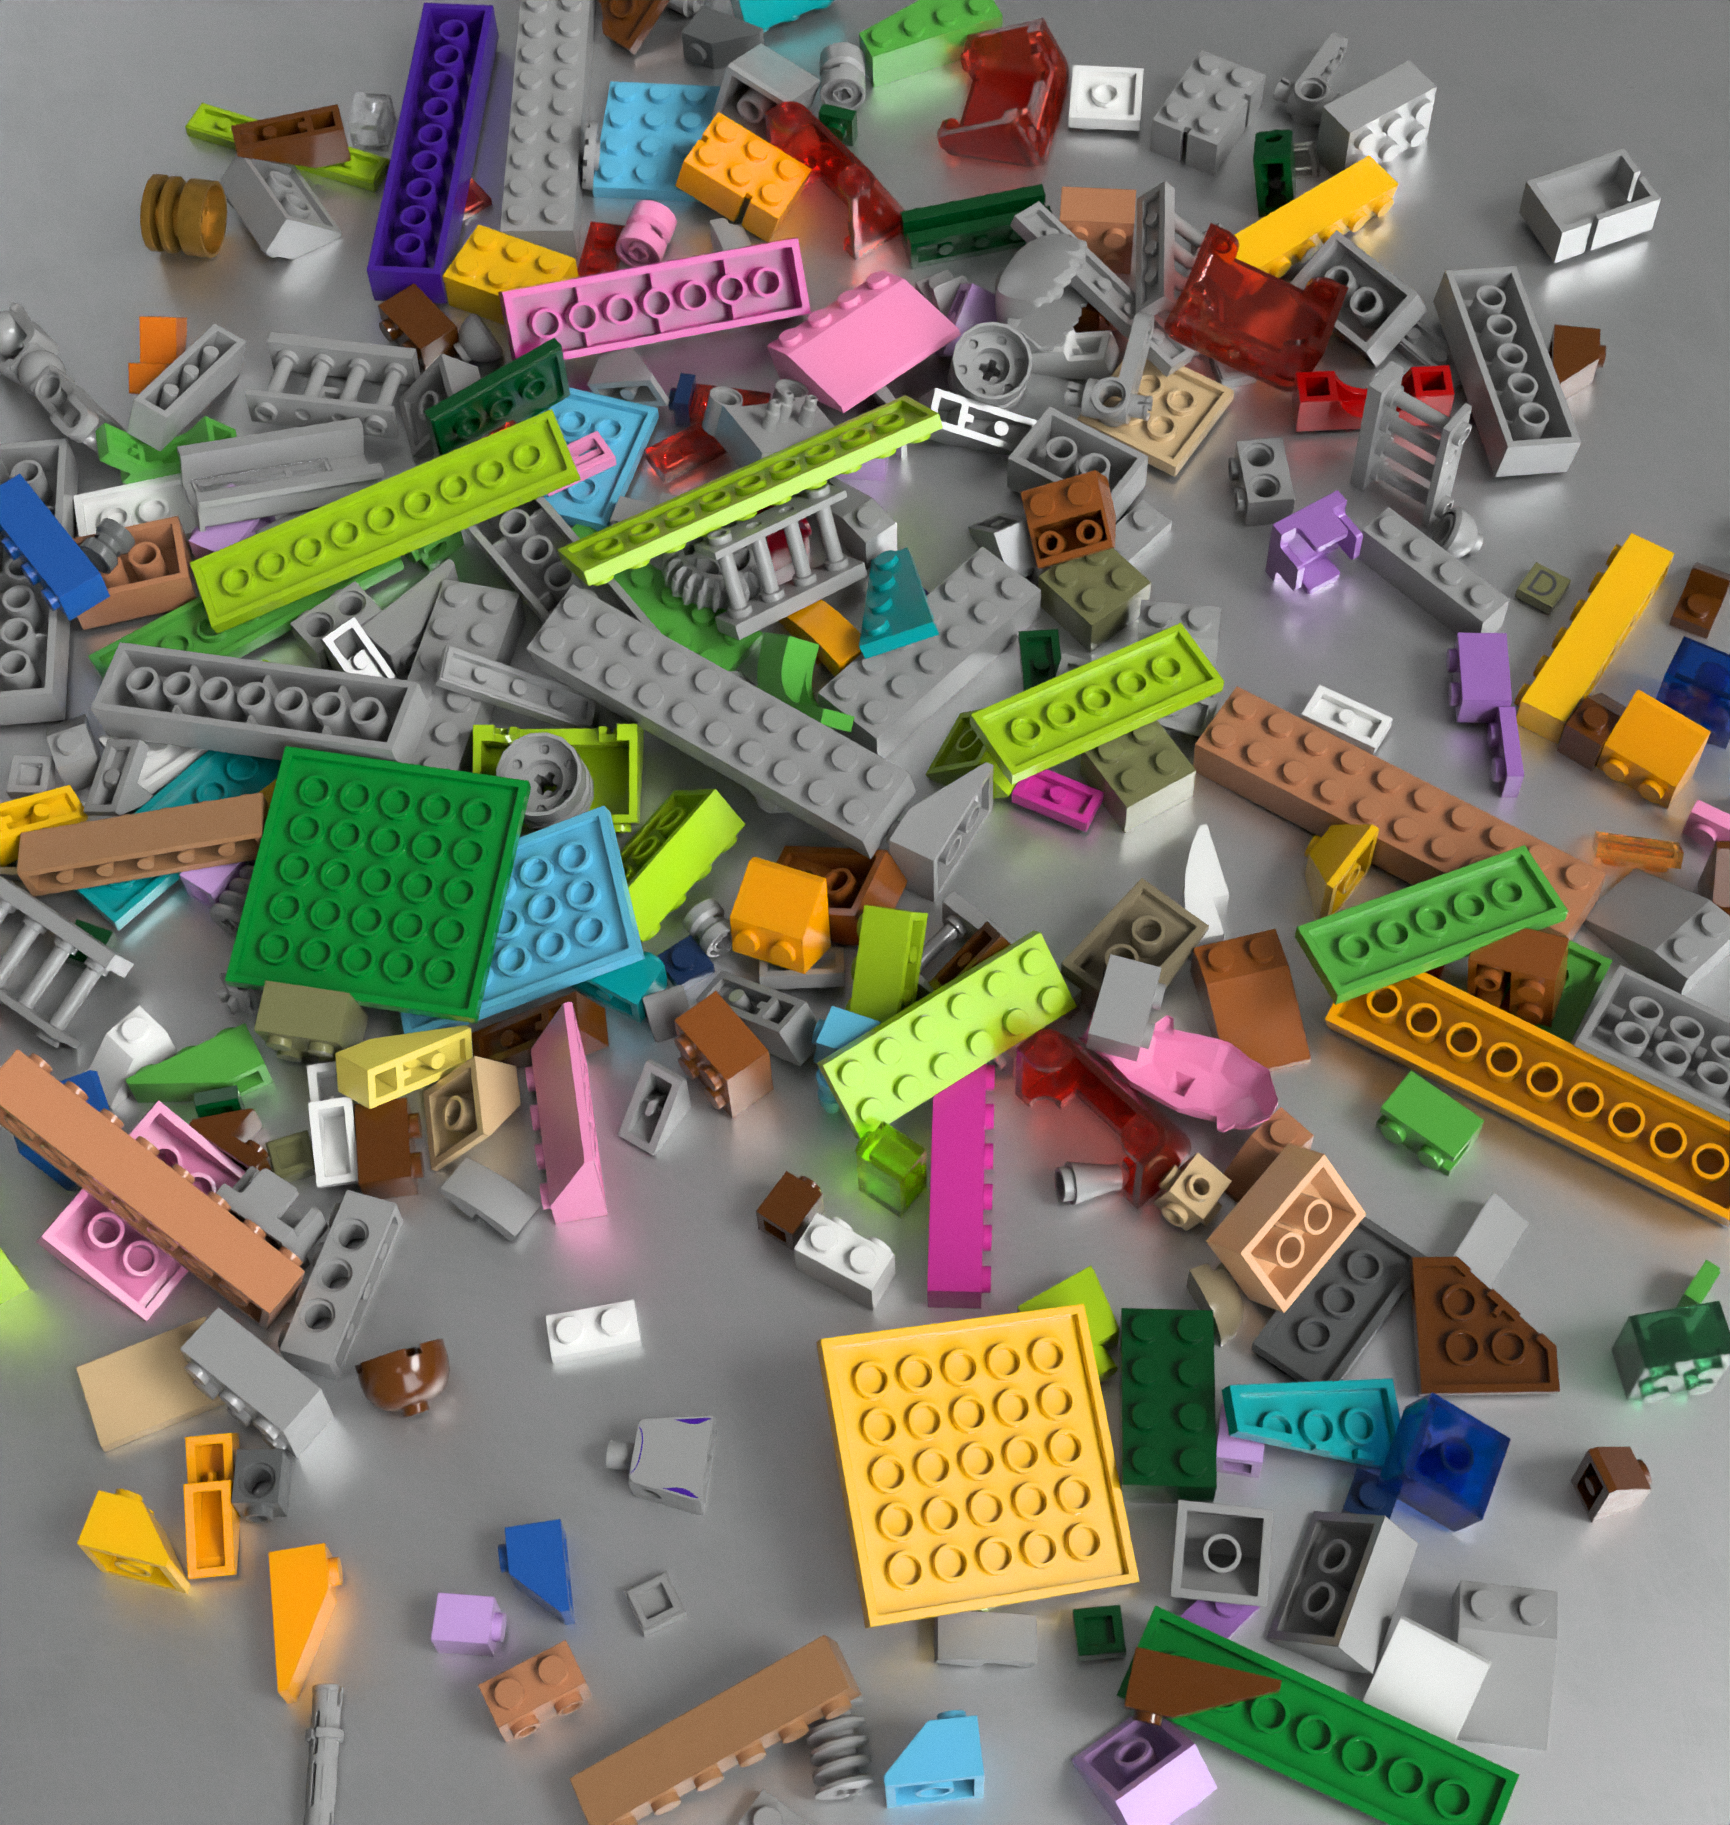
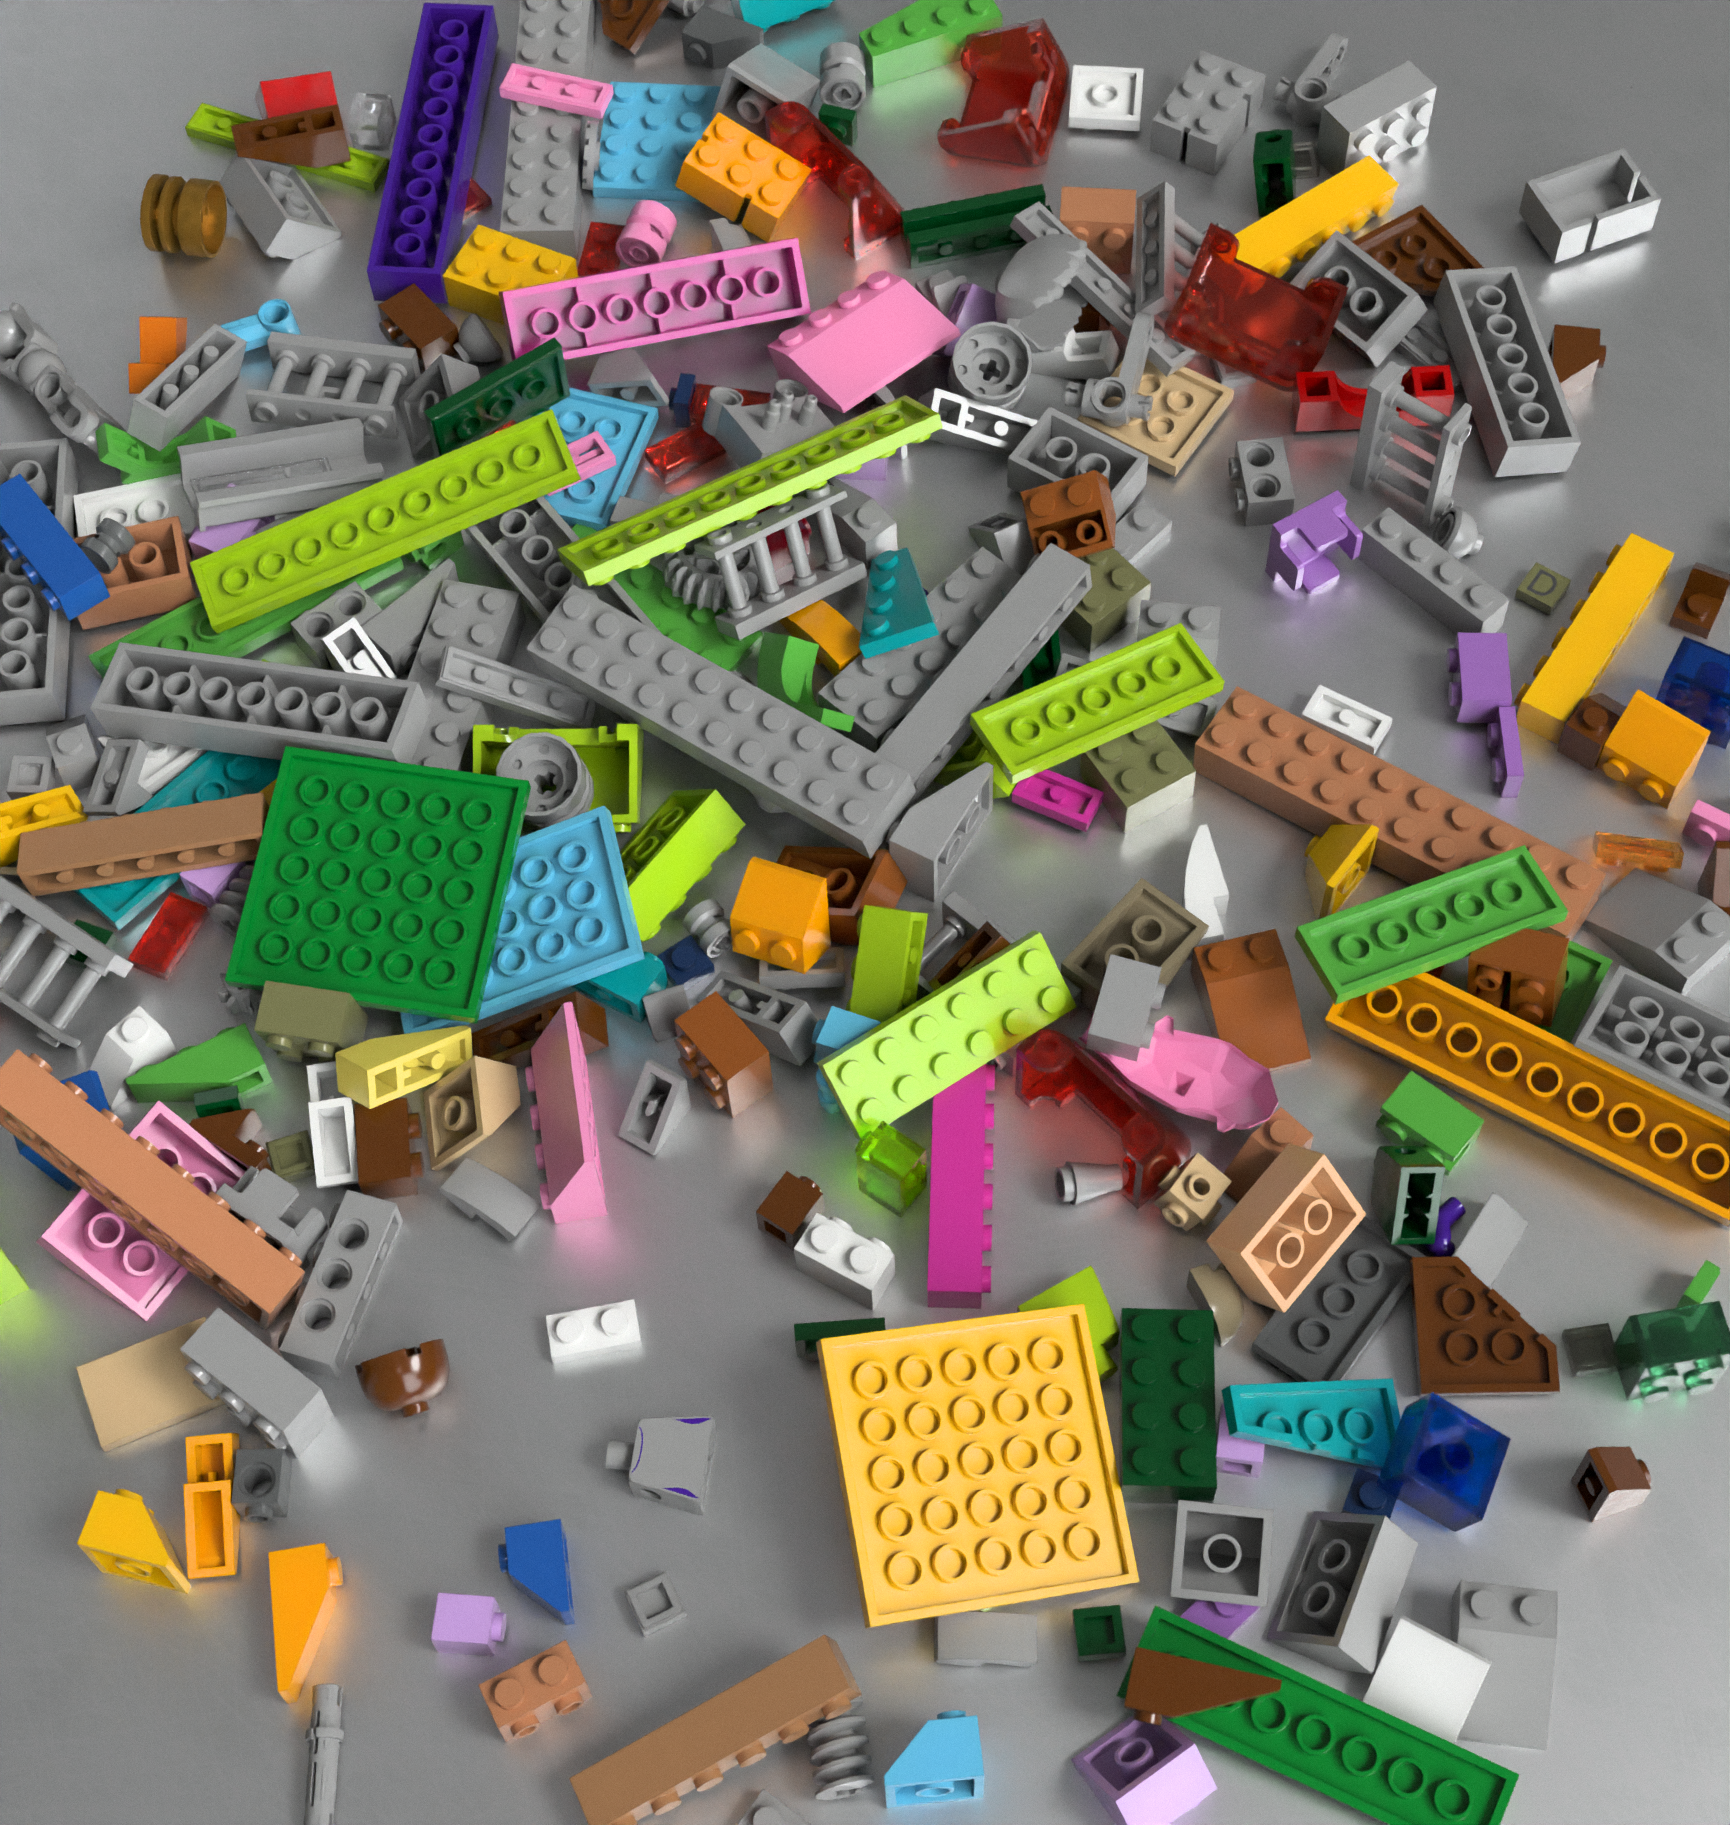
(169, 936): none -> clear red plate
(272, 317): none -> medium azure piece
(295, 94): none -> red slope
(556, 91): none -> bright pink tile
(809, 1333): none -> dark green plate
(986, 665): none -> light grey brick
(1407, 1193): none -> dark green torso
(1417, 250): none -> reddish brown plate
(1448, 1214): none -> dark purple arm
(1590, 1350): none -> clear smoke tile

